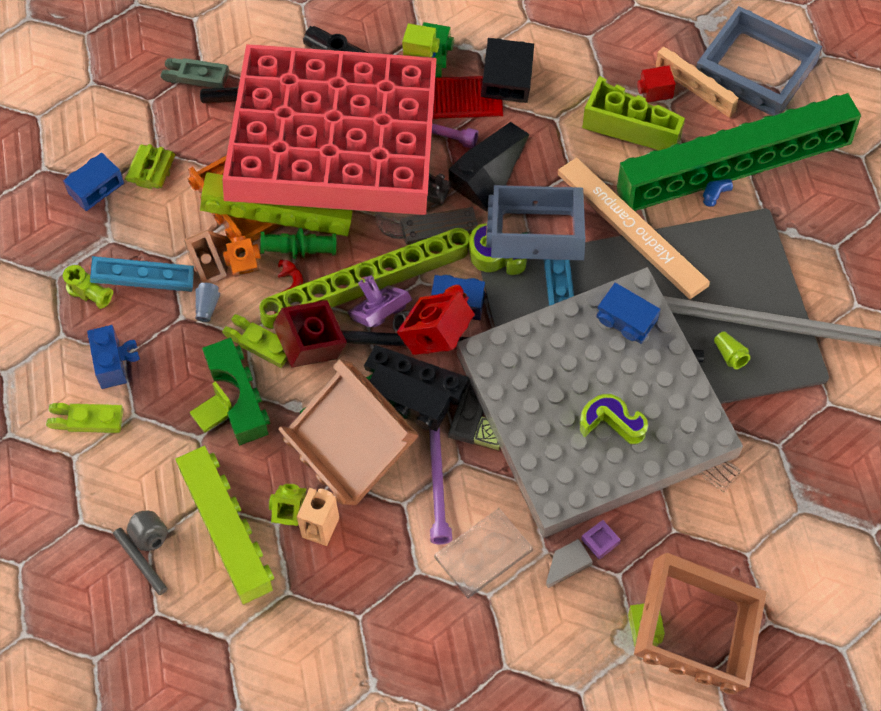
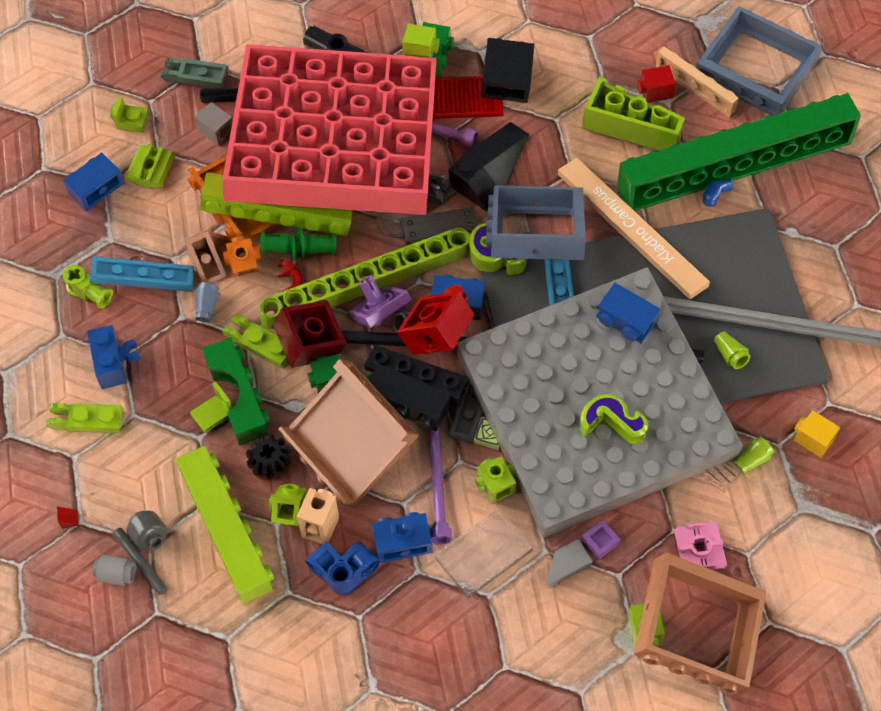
(67, 517): none -> red piece
(114, 570): none -> light grey brick
(129, 117): none -> lime bracket
(214, 123): none -> light grey brick
(278, 461): none -> black gear
(322, 371): none -> green brick
(355, 563): none -> blue piece
(402, 537): none -> blue brick
(496, 479): none -> lime brick
(709, 536): none -> bright pink piece
(754, 455): none -> lime cone
(815, 433): none -> yellow brick

